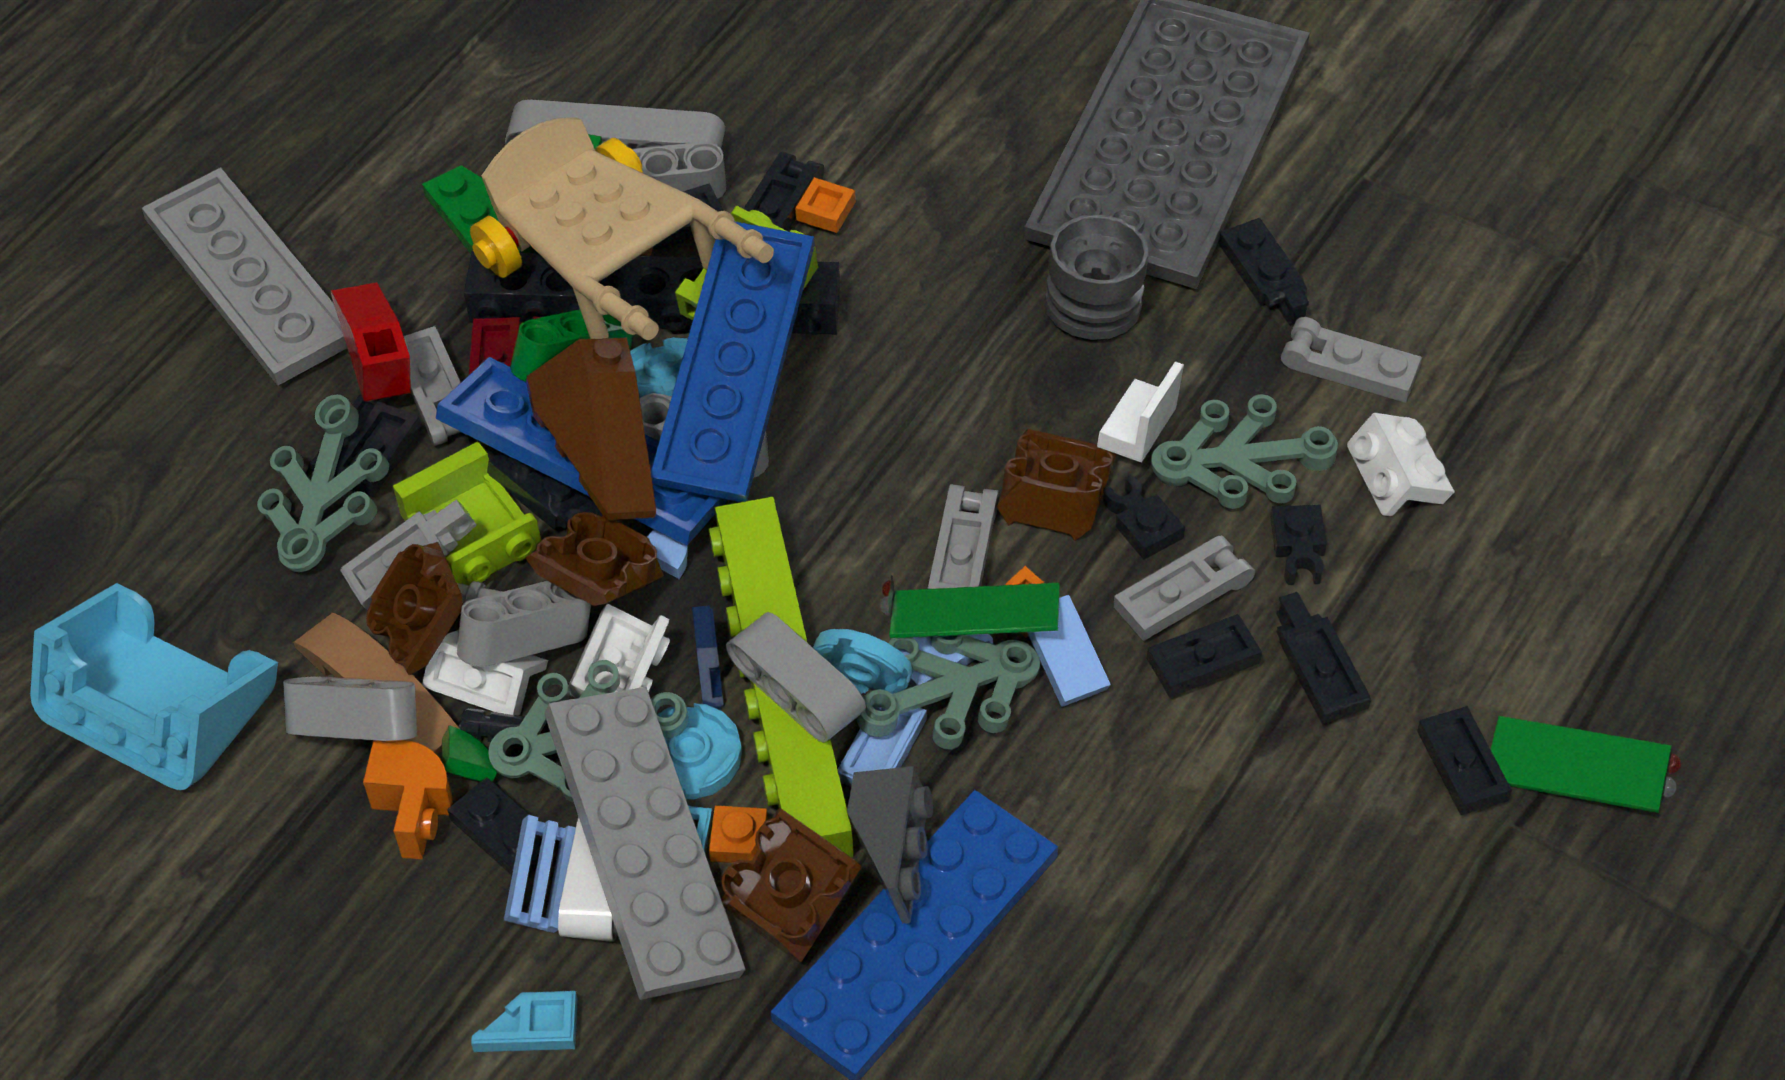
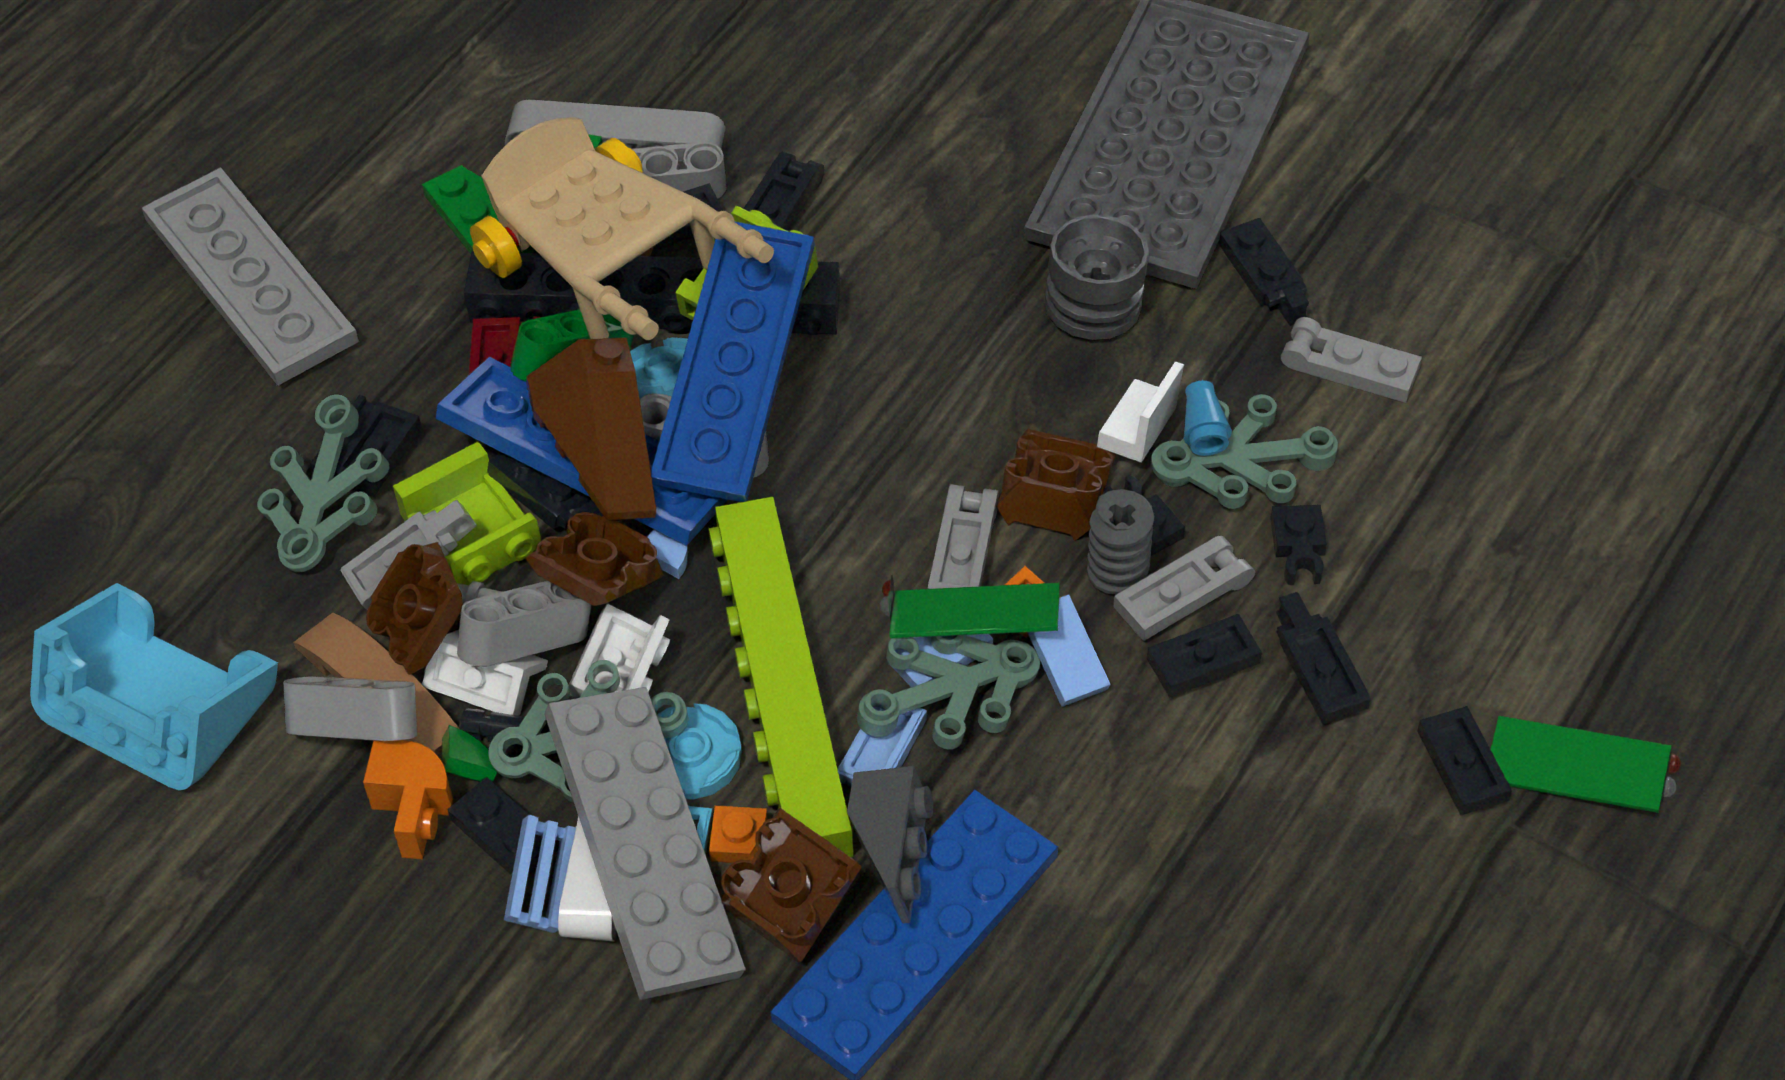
(373, 341): red slope -> none
(431, 380): light grey plate -> none
(532, 1023): medium azure tile -> none
(707, 656): dark blue tile -> none
(796, 677): light grey beam -> none
(825, 205): orange plate -> none
(865, 660): medium azure tile -> none
(1119, 541): none -> dark grey piece
(1205, 422): none -> dark azure cone
(1398, 463): white bracket -> none

